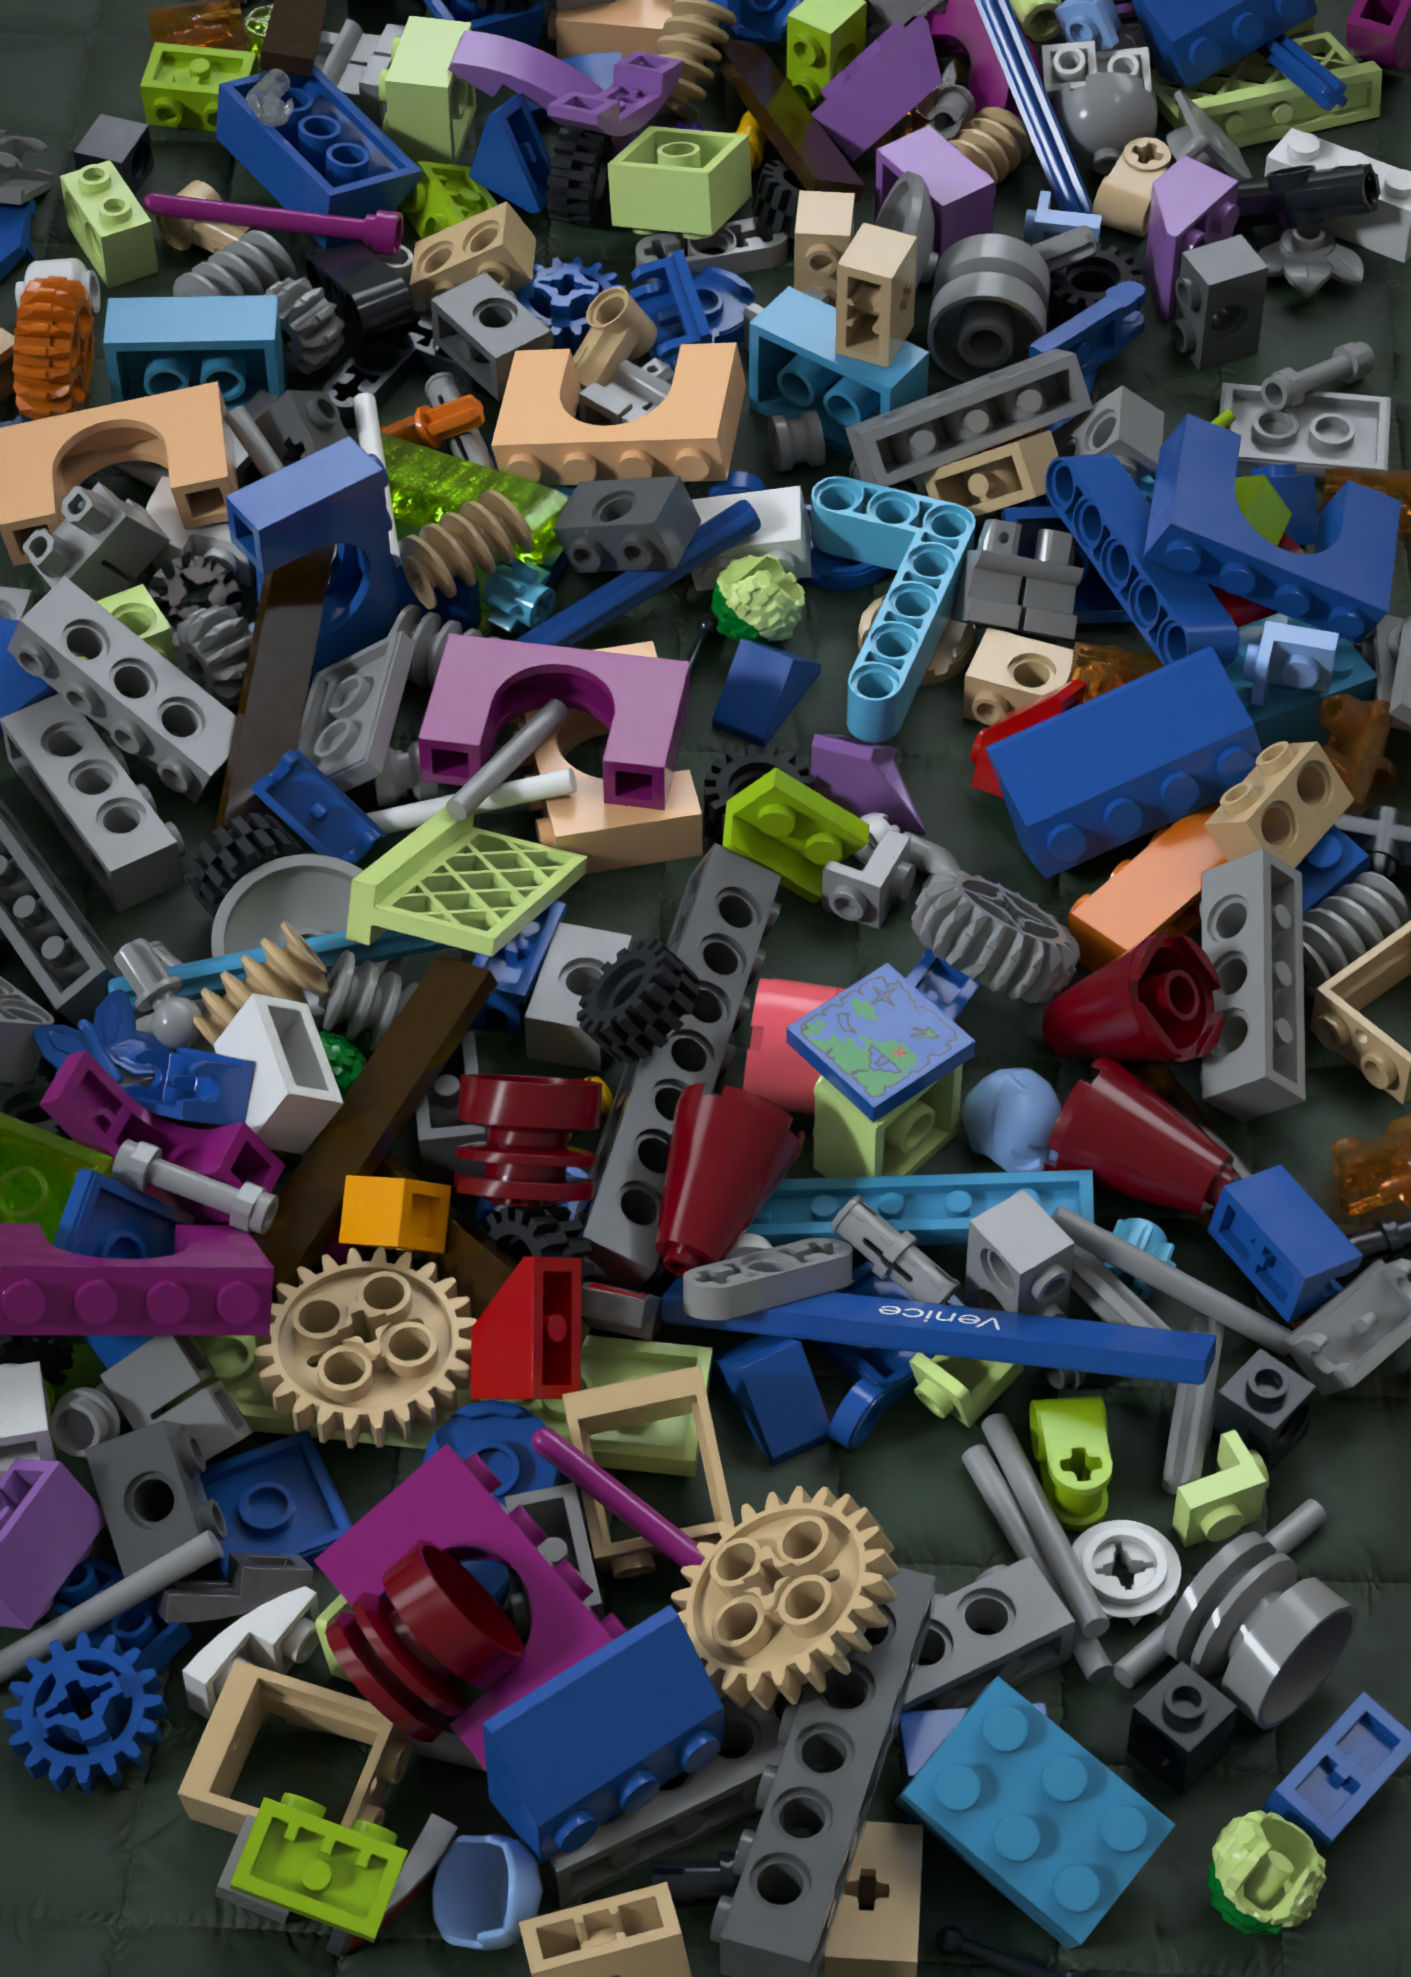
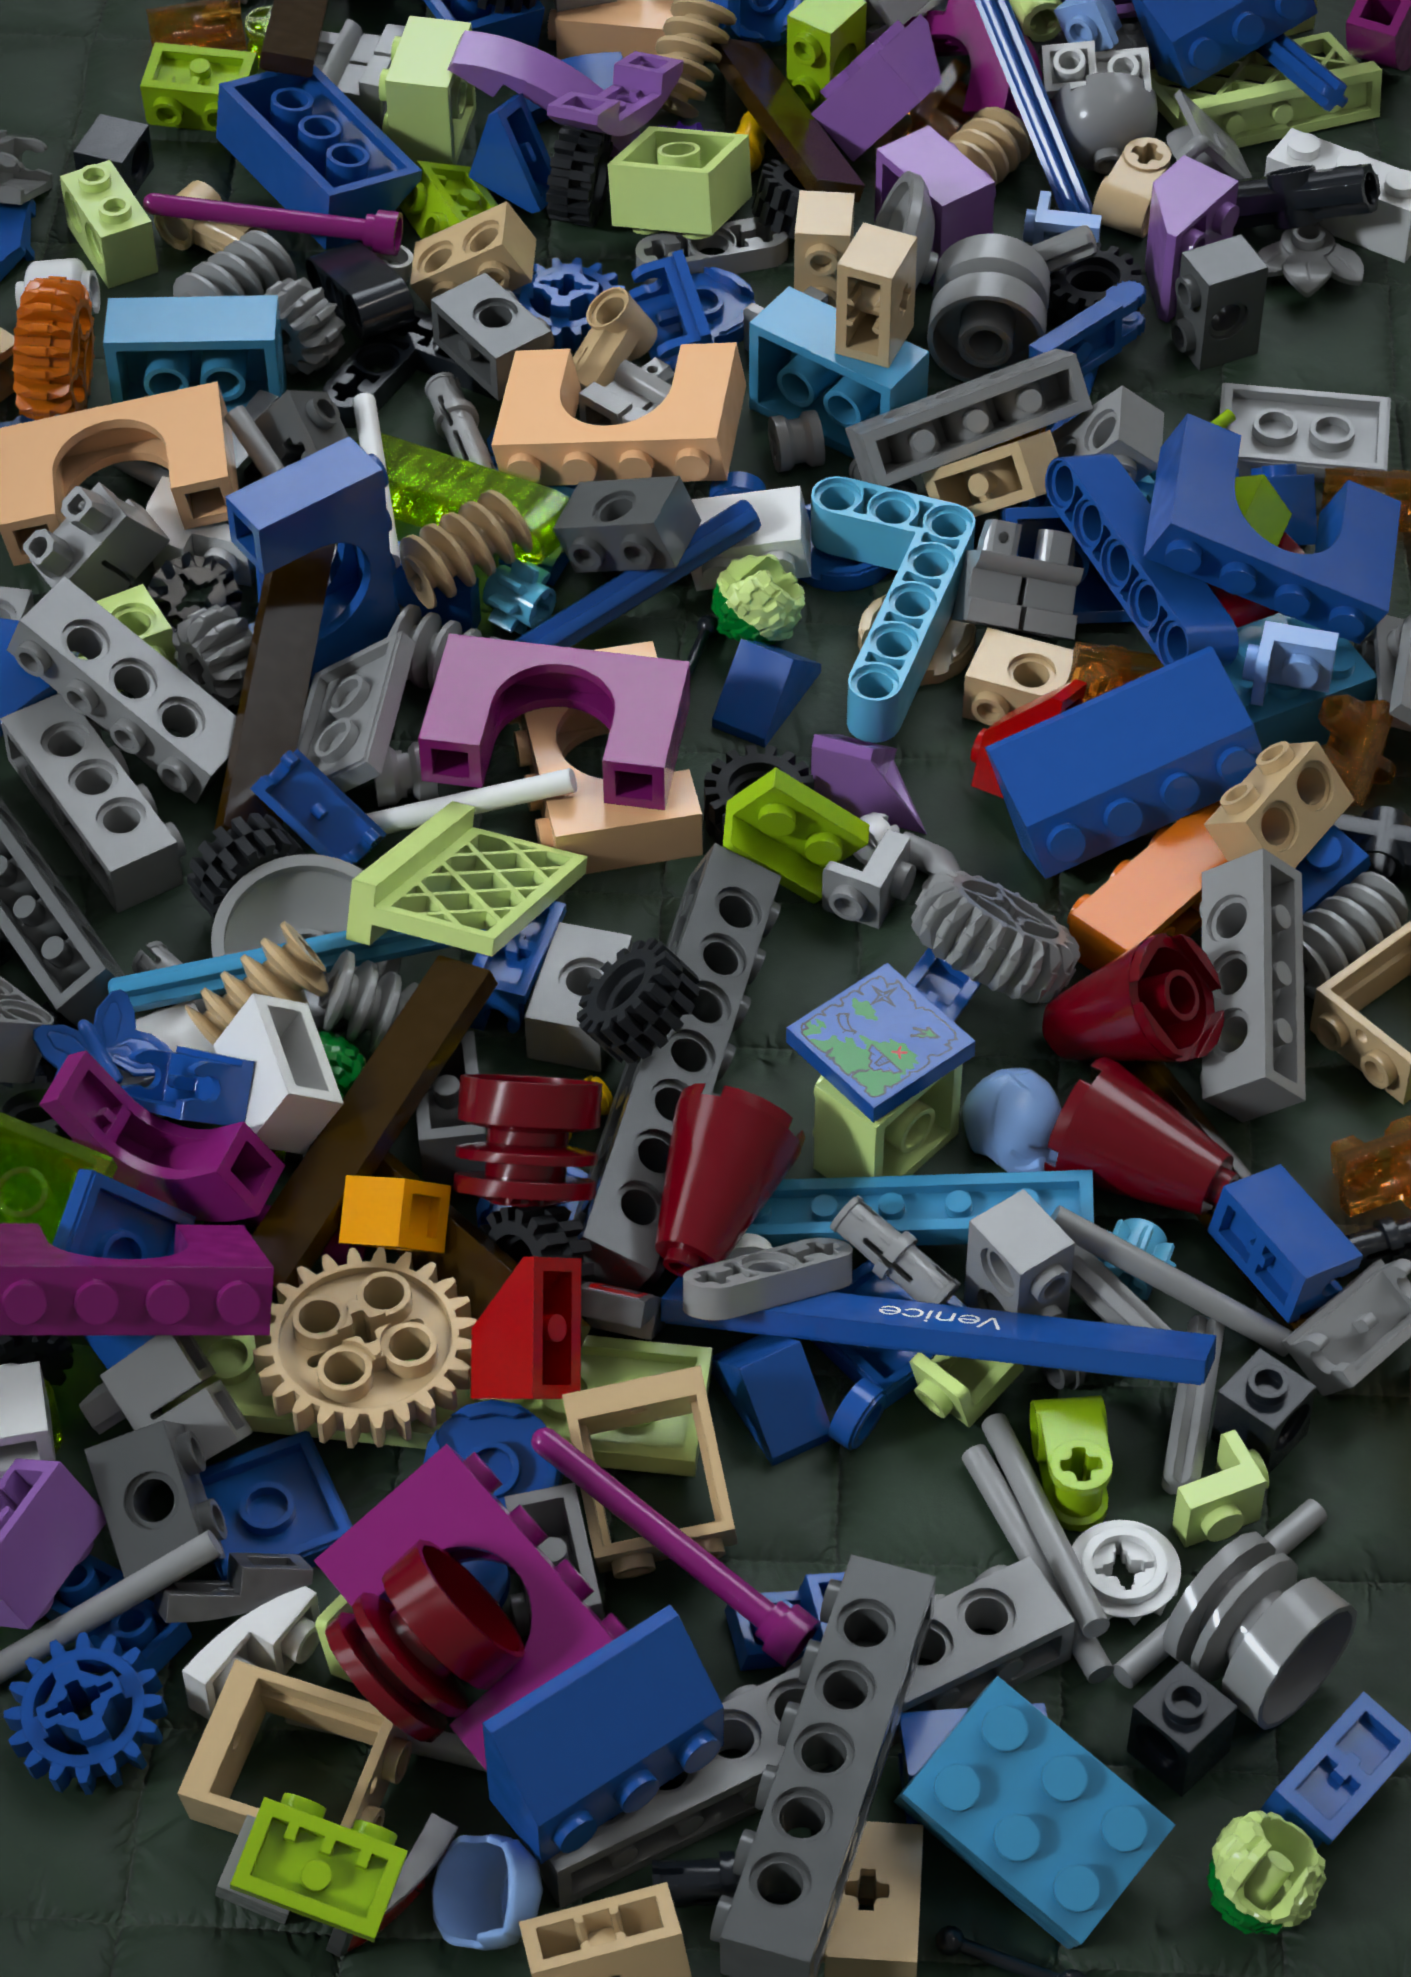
(83, 1420): light grey plate -> none
(156, 990): light grey axle -> none
(248, 1207): light grey bar -> none
(266, 101): clear arm -> none
(434, 425): orange axle -> none
(507, 759): light grey bar -> none
(772, 1065): coral brick -> none
(787, 1595): tan gear -> none
(951, 110): light grey pin -> none
(1287, 387): light grey bar -> none

